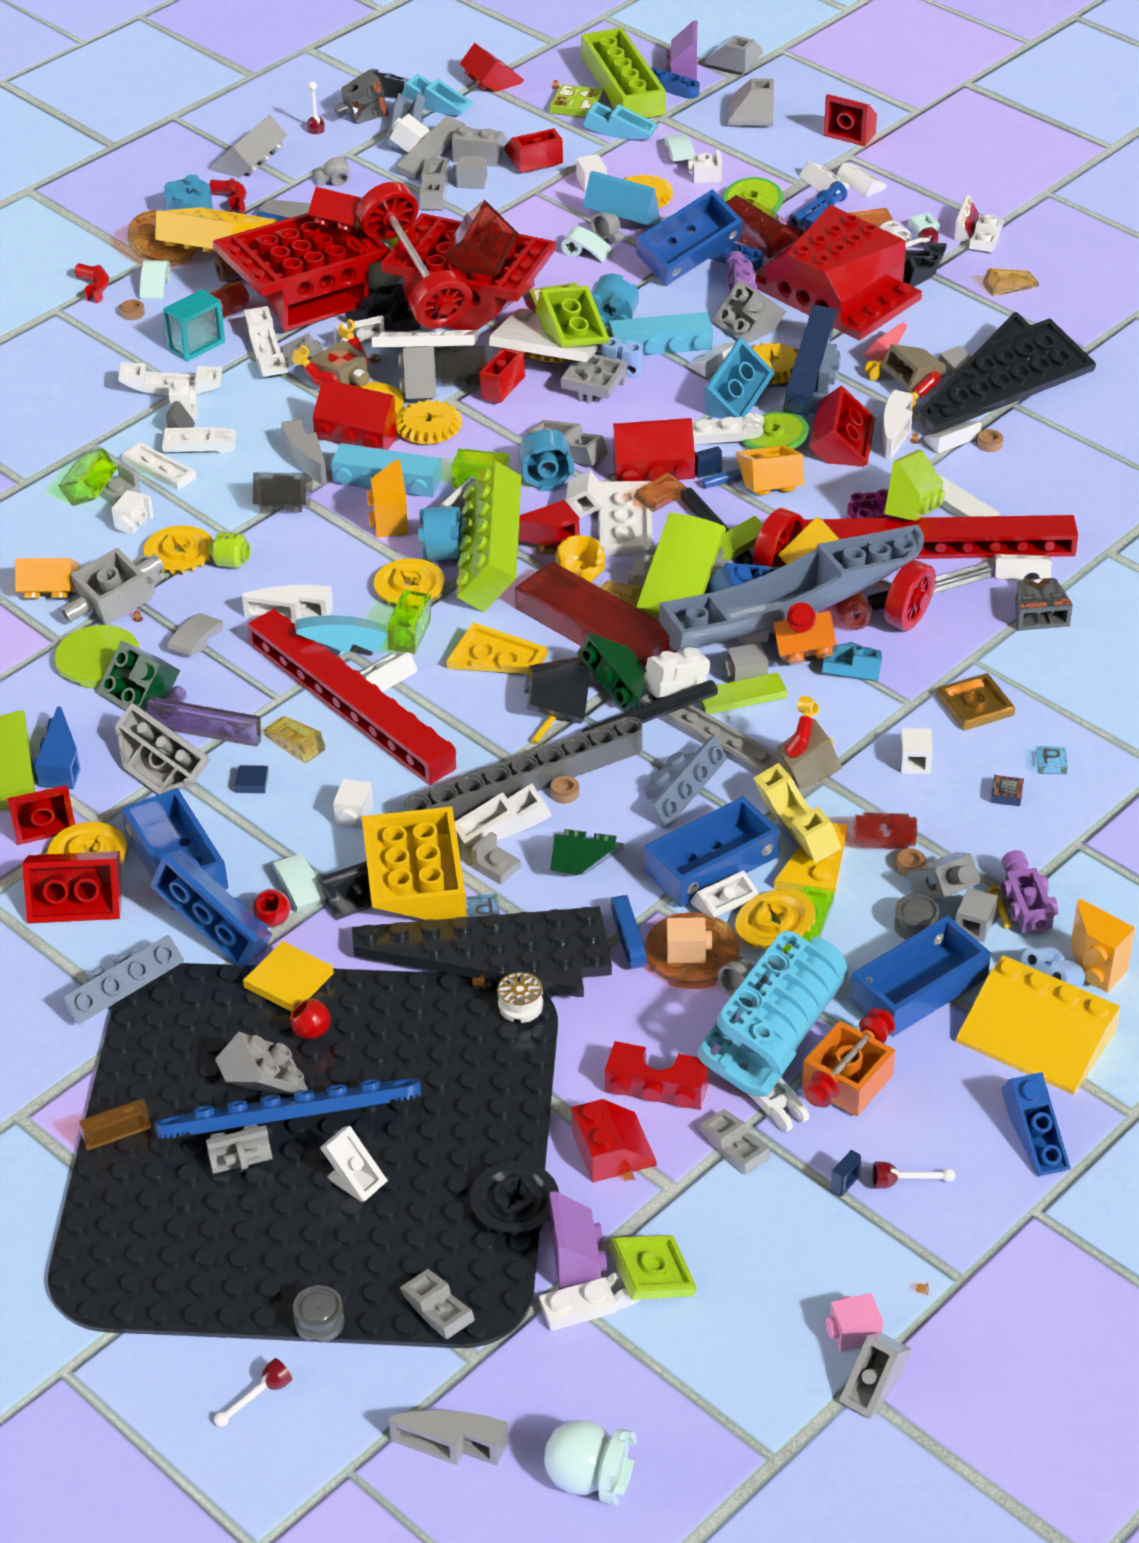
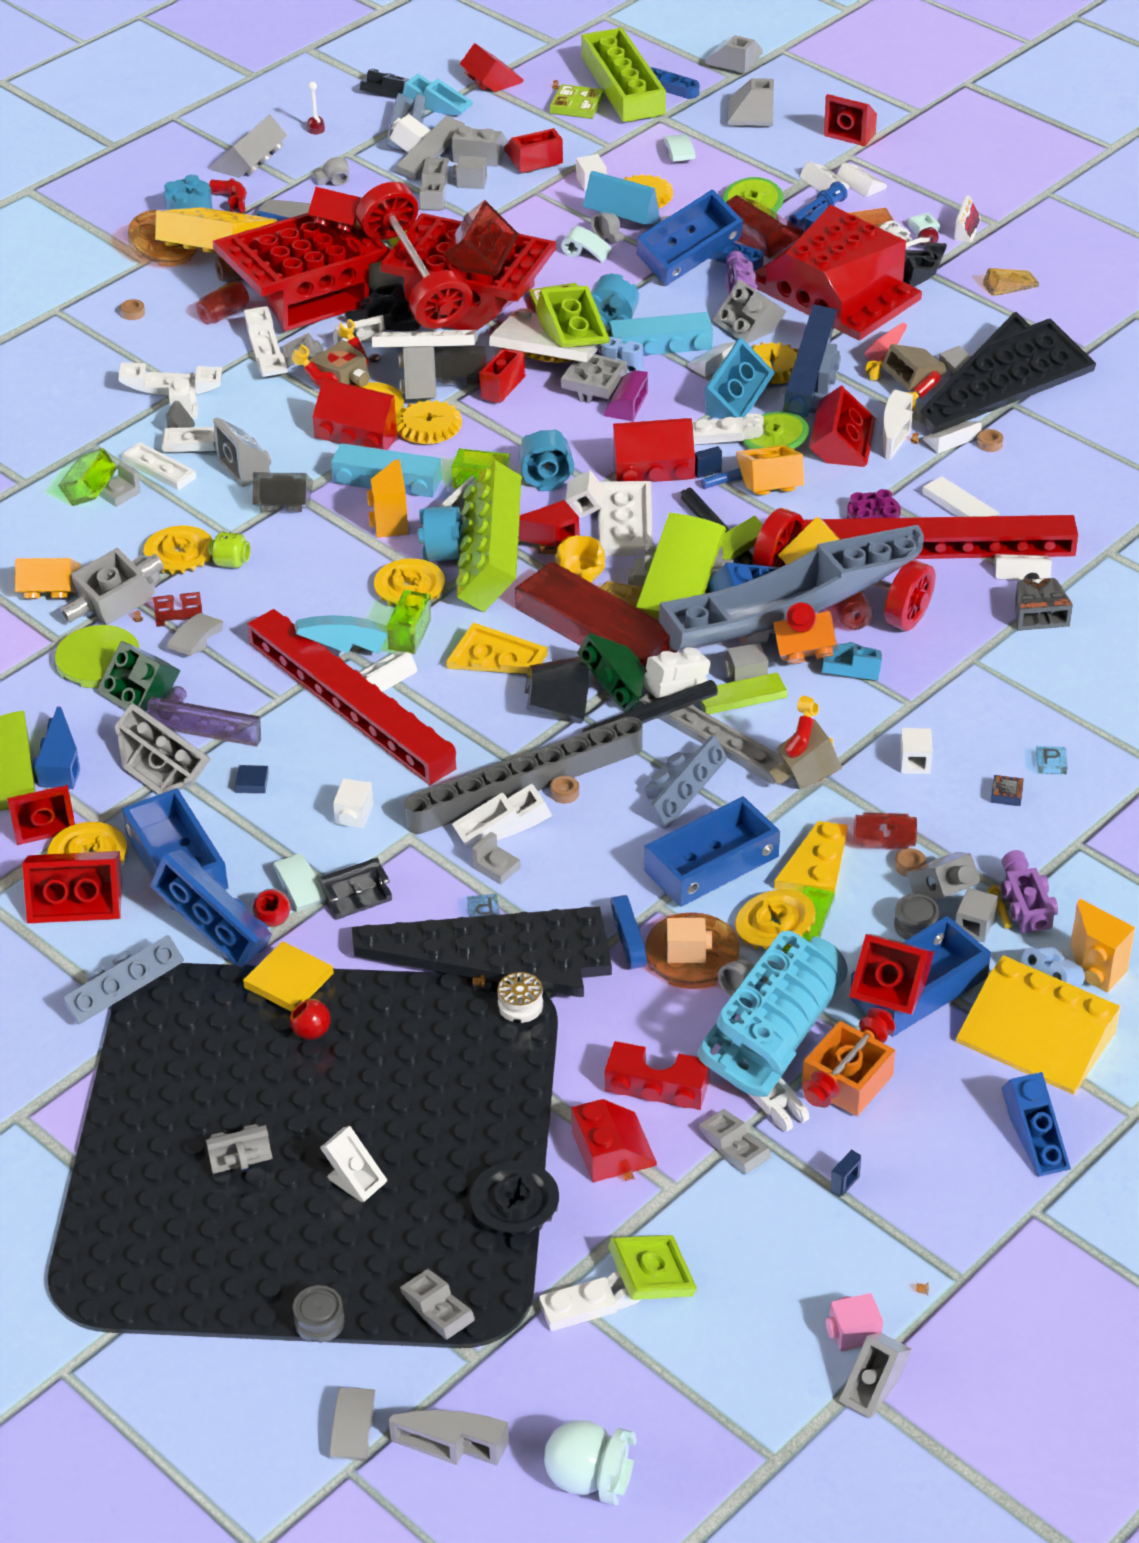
(97, 275): red piece -> none
(115, 1124): clear orange tile -> none
(131, 511): white brick -> none
(153, 279): light aqua panel -> none
(183, 614): none -> clear red piece
(194, 325): teal piece -> none
(239, 452): none -> light grey slope
(260, 1065): light grey slope -> none
(273, 1376): hinge -> none
(274, 1109): blue plate -> none
(290, 601): white slope -> none
(299, 739): clear yellow slope -> none
(304, 450): light grey slope -> none
(352, 1424): none -> light grey slope
(362, 99): dark grey torso -> none
(415, 863): yellow slope -> none
(540, 733): yellow piece -> none
(575, 1242): medium lavender slope -> none
(579, 854): dark green slope -> none
(585, 447): light grey slope -> none
(619, 122): medium azure slope -> none
(628, 396): none -> magenta brick
(660, 492): clear orange tile -> none
(683, 53): medium lavender slope -> none
(706, 168): white brick -> none
(725, 895): white slope -> none
(807, 826): light yellow arch -> none
(886, 1175): hinge -> none
(891, 973): none -> red slope
(914, 487): lime slope -> none
(943, 582): axle -> none
(975, 701): pearl gold tile -> none
(986, 233): white slope -> none

